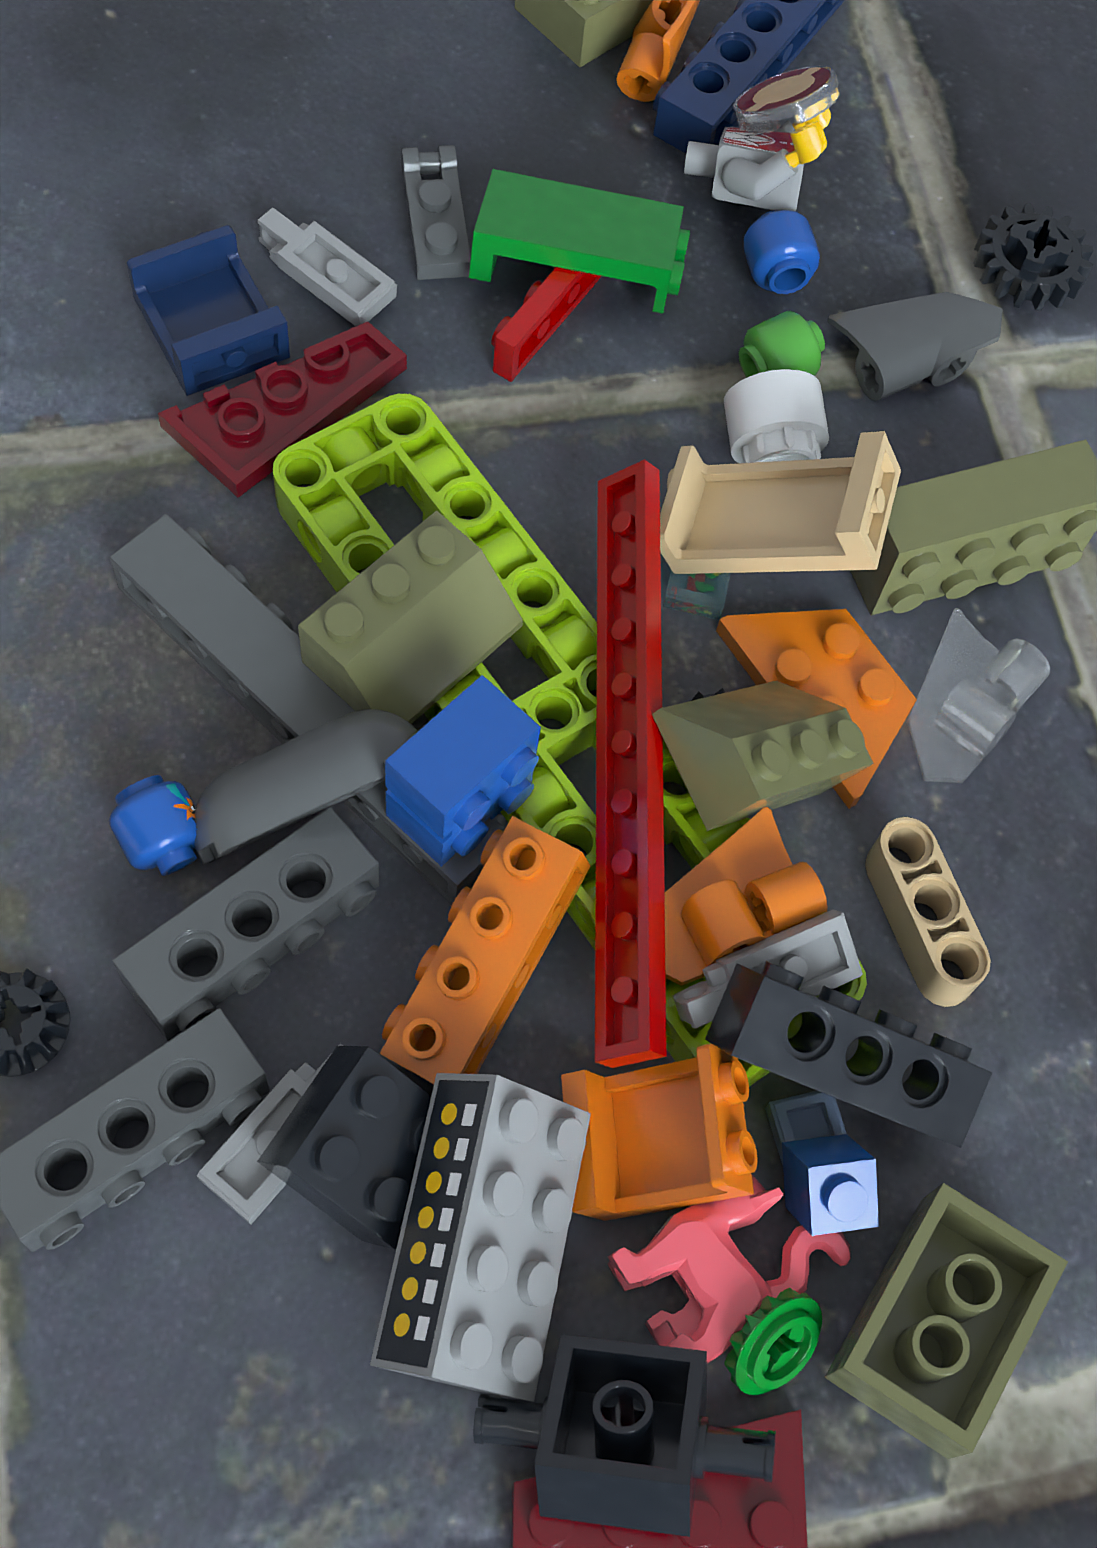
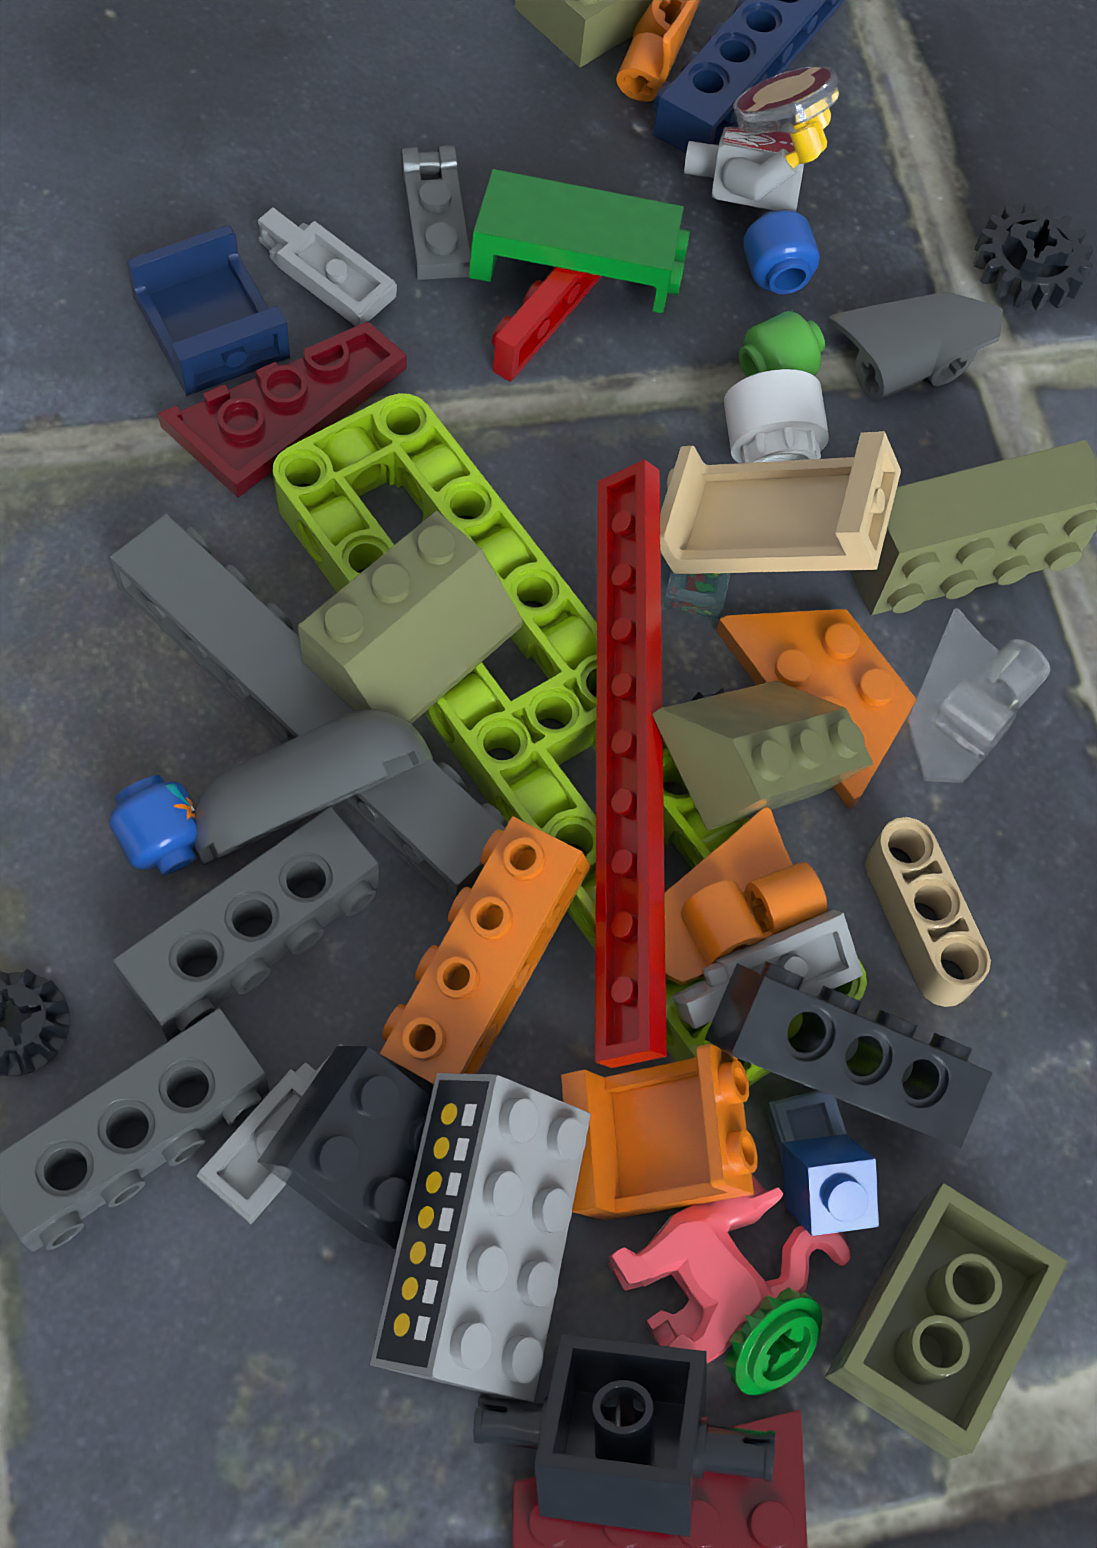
(462, 771): blue piece -> none

